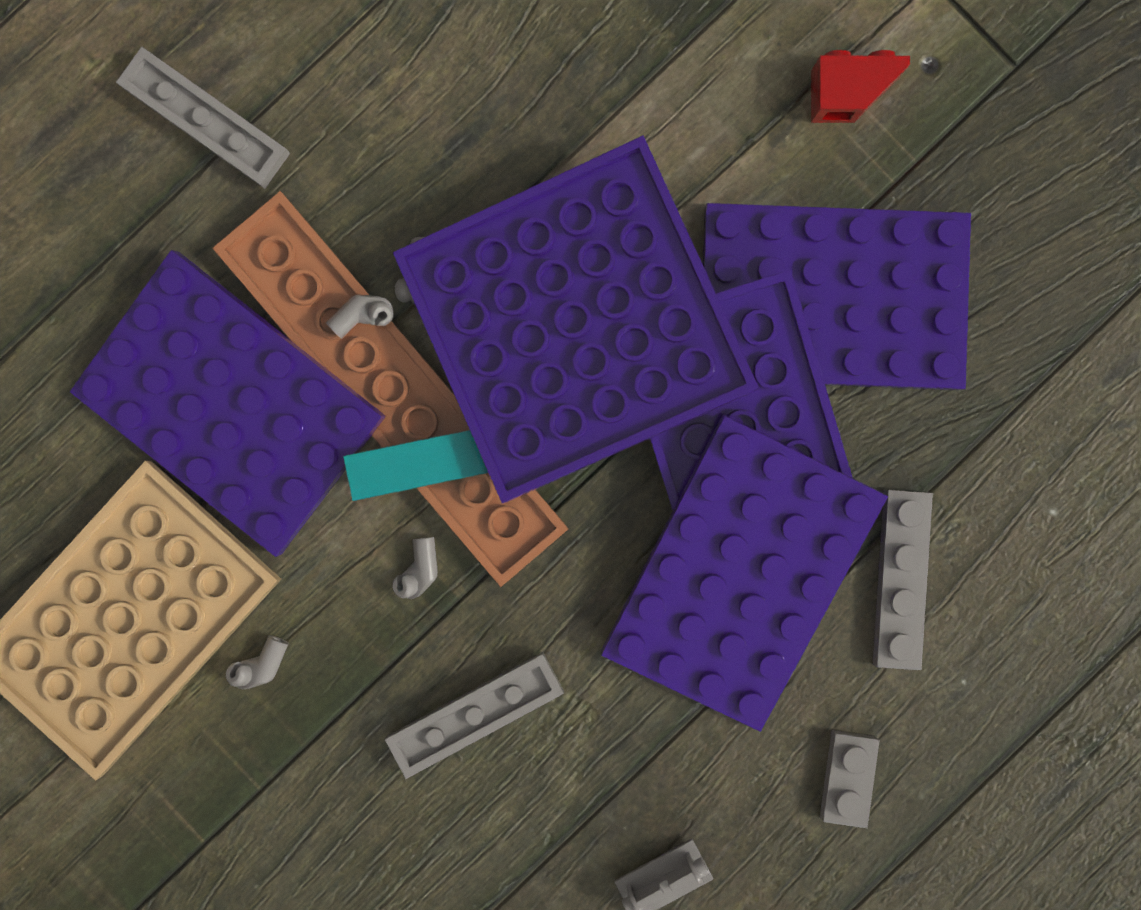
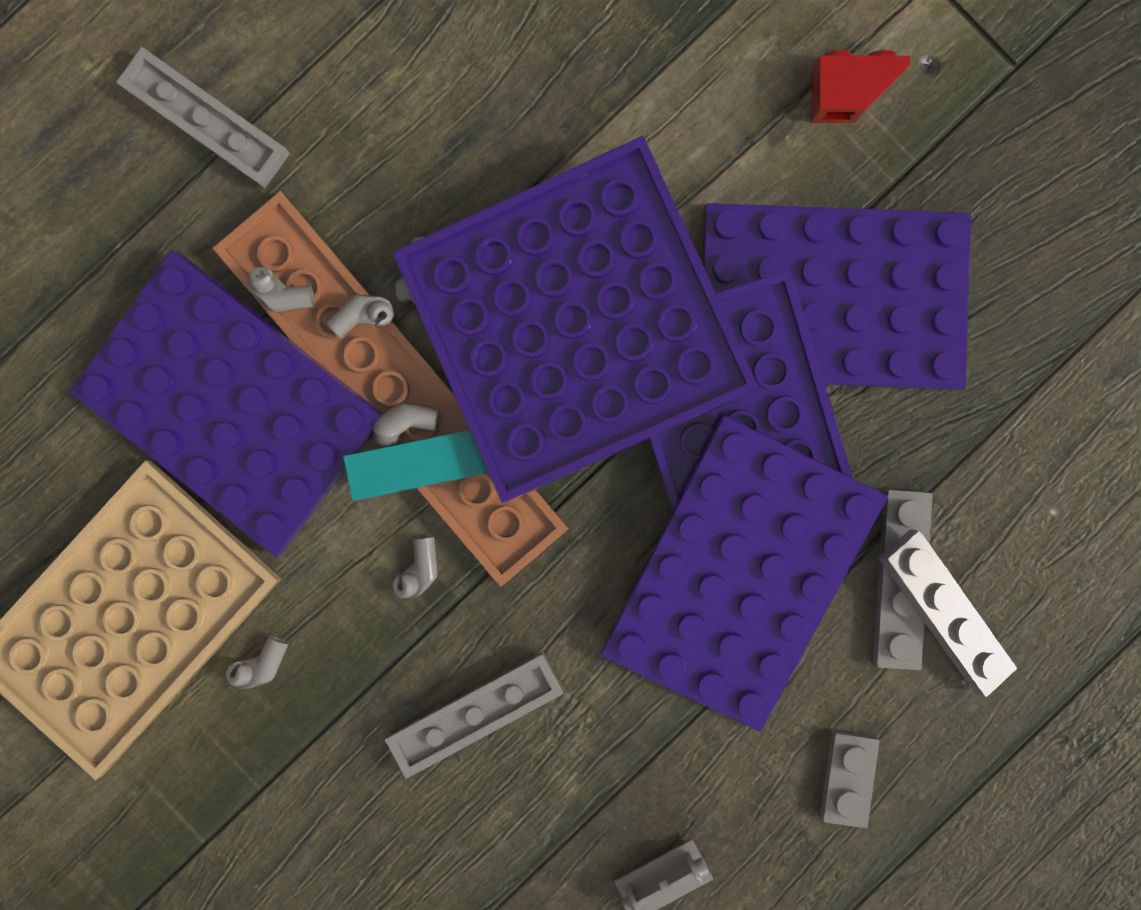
(276, 295): none -> light grey arm
(400, 419): none -> light grey arm
(947, 612): none -> plate

